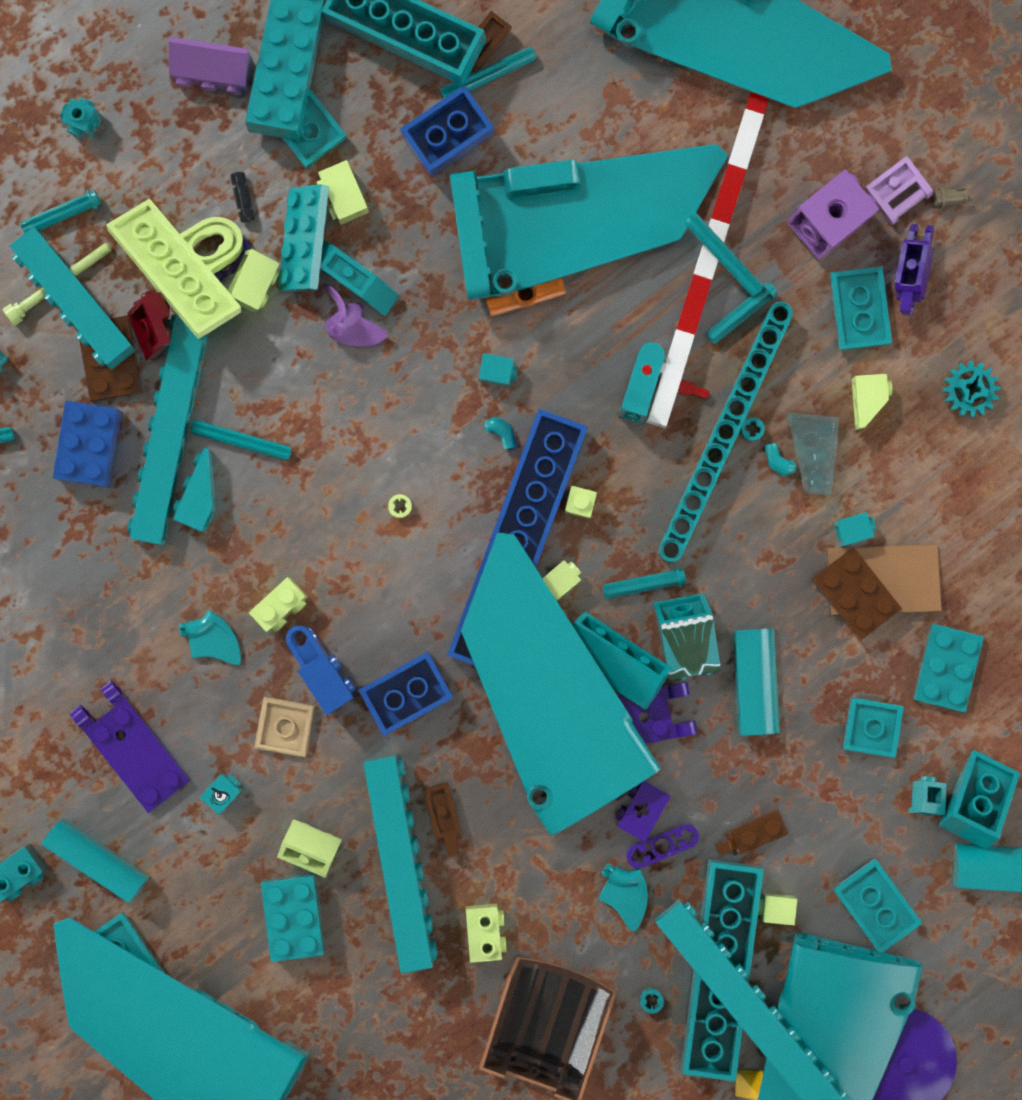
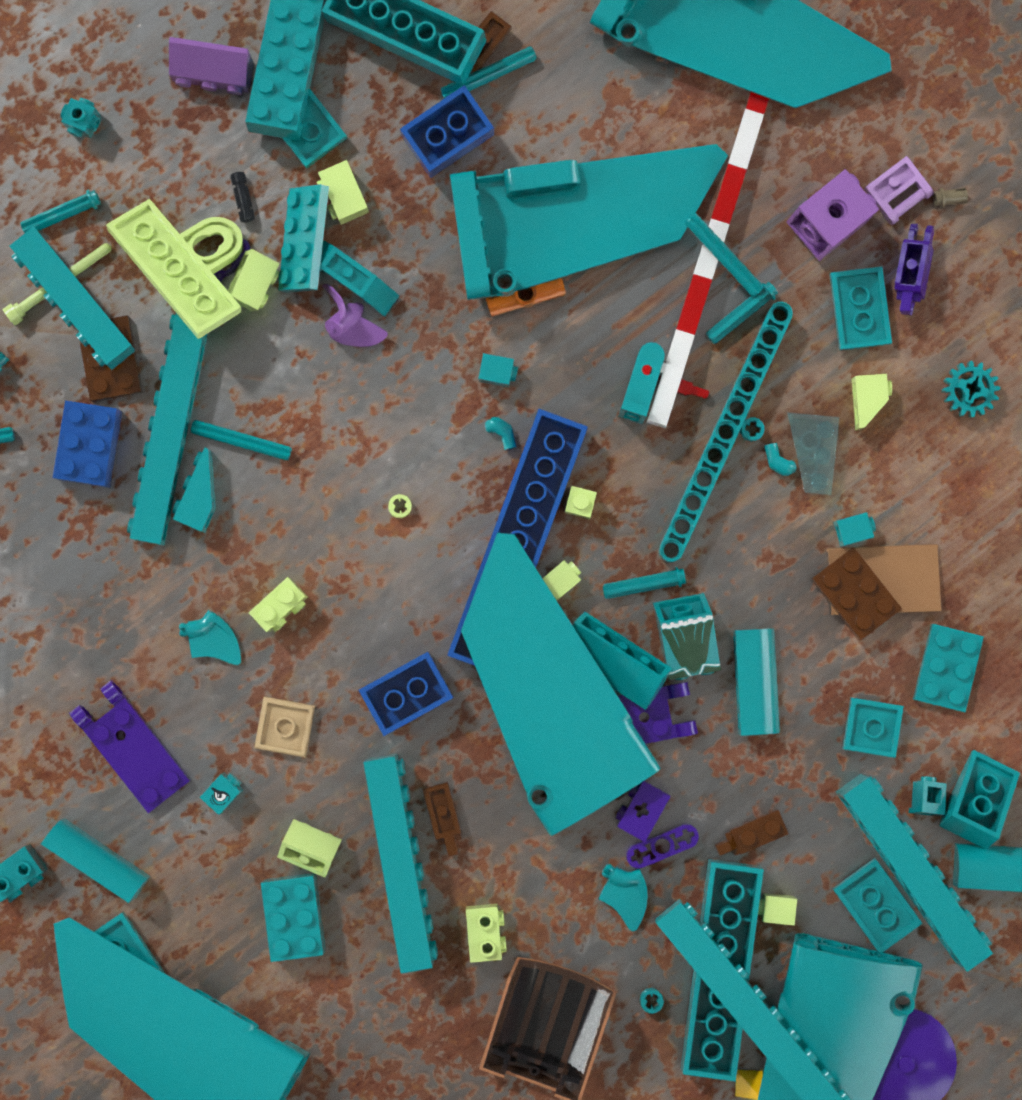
(147, 322): dark red plate -> none
(321, 671): blue brick -> none
(913, 871): none -> teal brick

